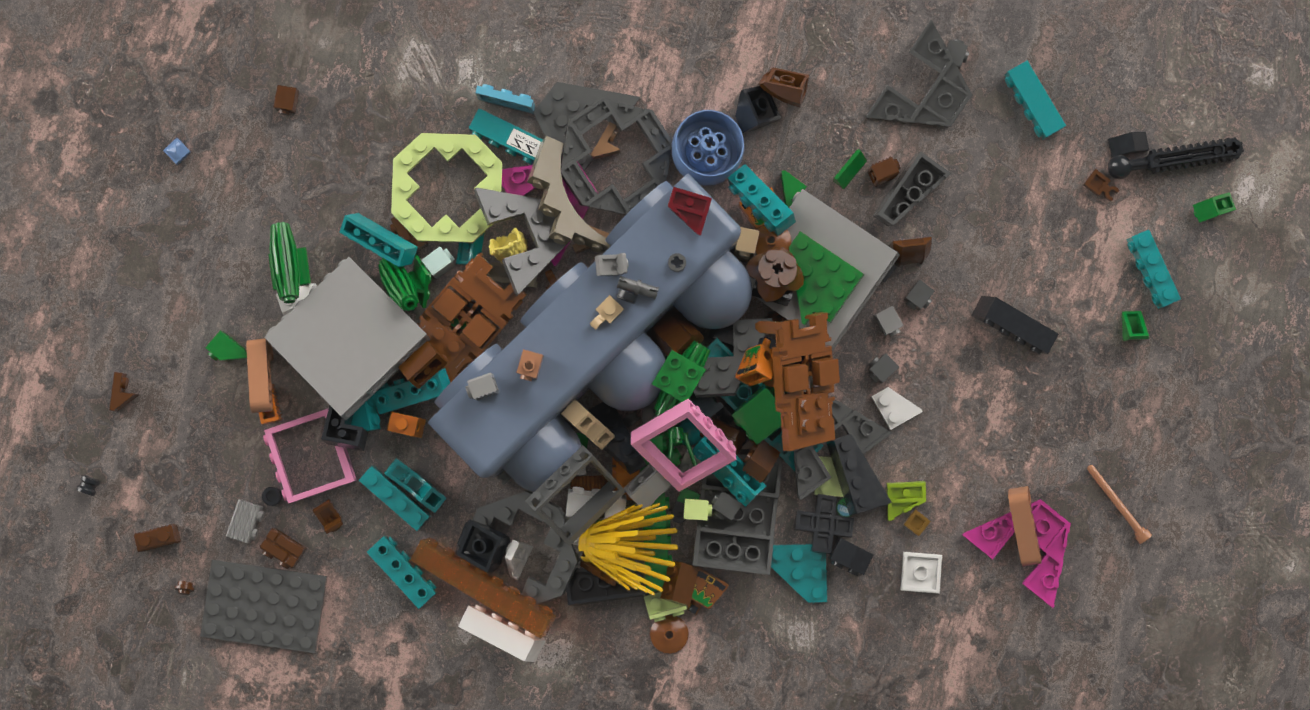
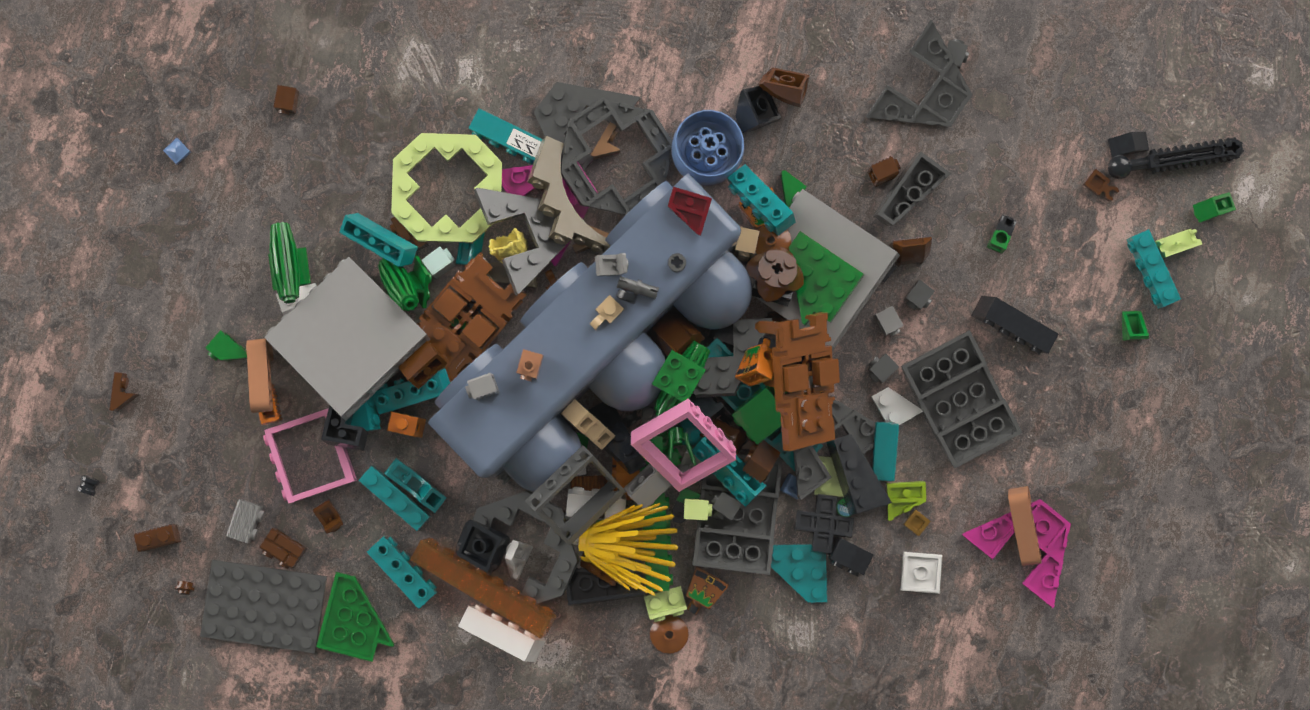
(272, 496): black tile -> none
(351, 621): none -> green wing
(505, 98): medium azure plate -> none
(681, 583): reddish brown brick -> none
(789, 486): none -> medium blue tile
(850, 169): green slope -> none
(885, 450): none -> teal slope
(960, 399): none -> dark grey slope
(1002, 234): none -> leg
(1034, 100): teal brick -> none
(1141, 533): nougat piece -> none
(1178, 243): none -> yellowish green hinge

